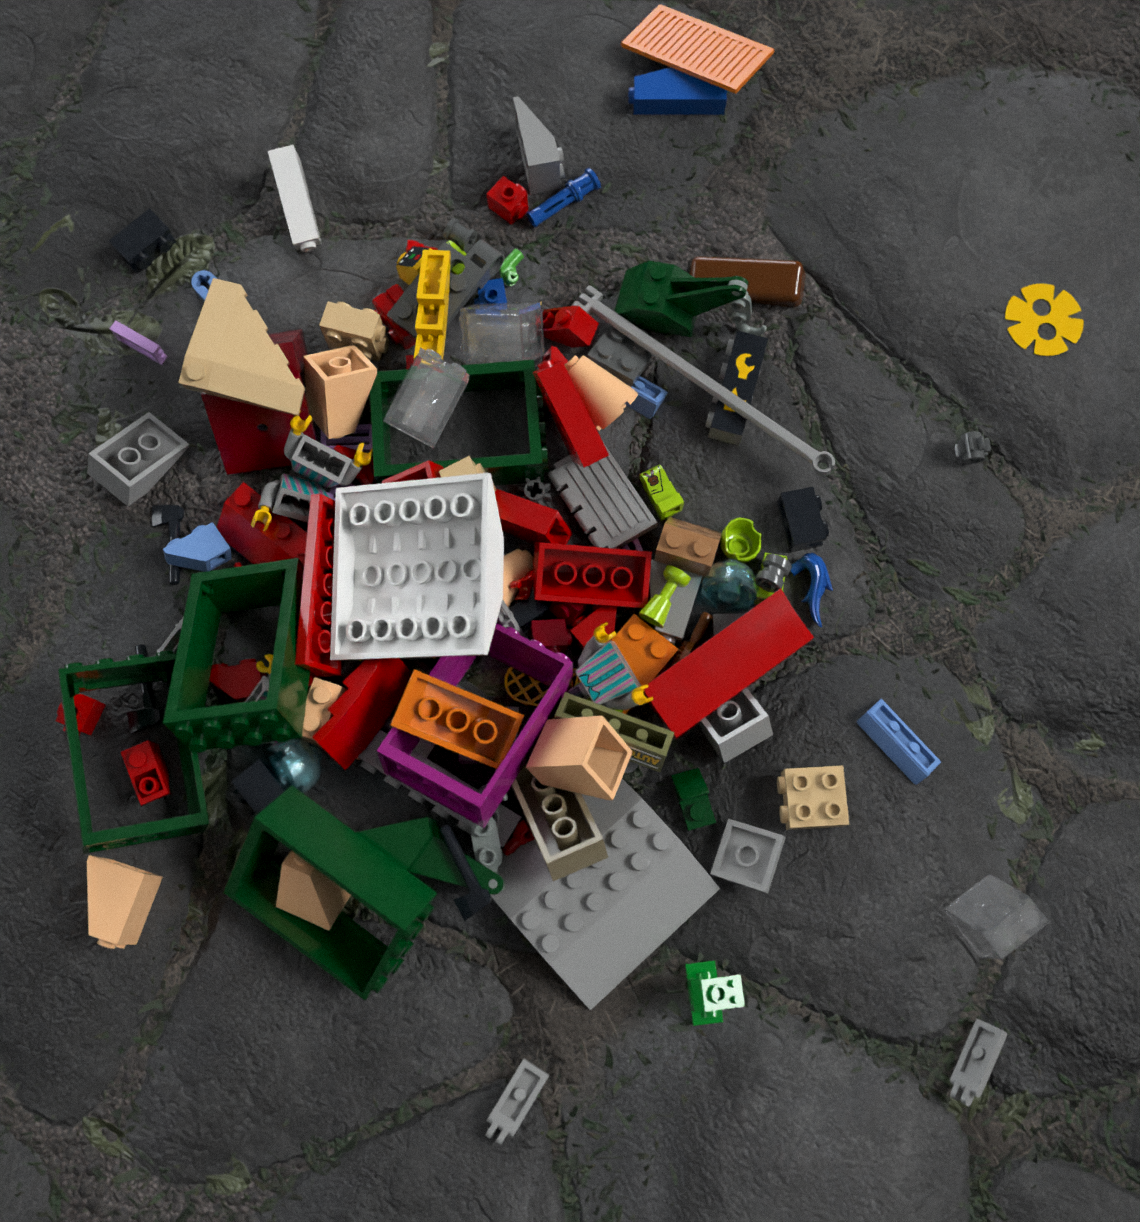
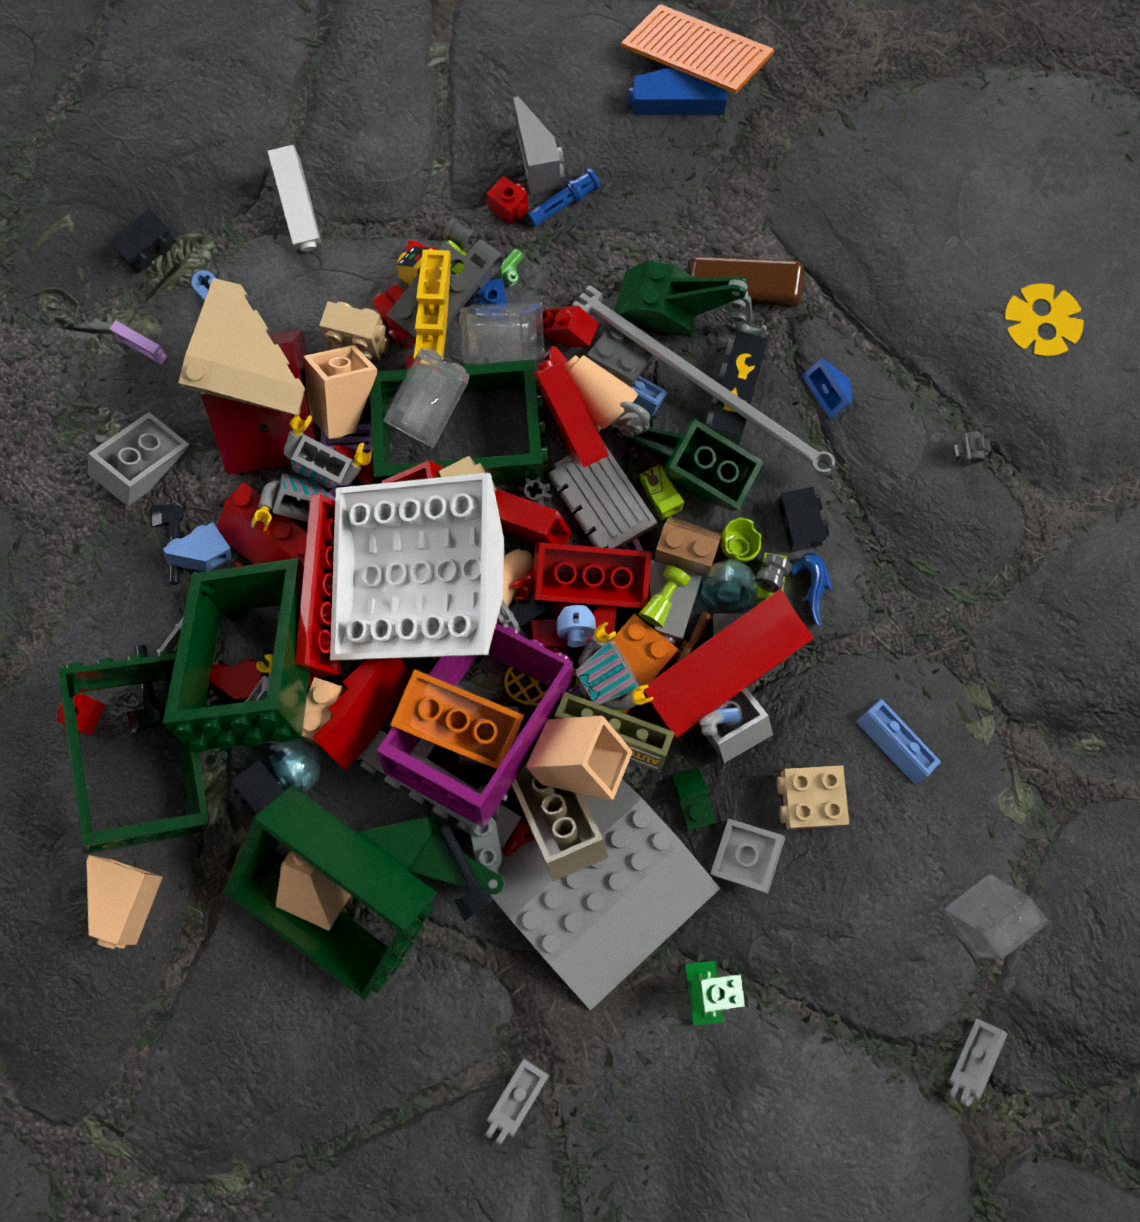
(147, 771): red slope -> none
(576, 630): none -> light blue piece
(701, 458): none -> dark green slope
(718, 716): none -> arm
(829, 387): none -> blue slope

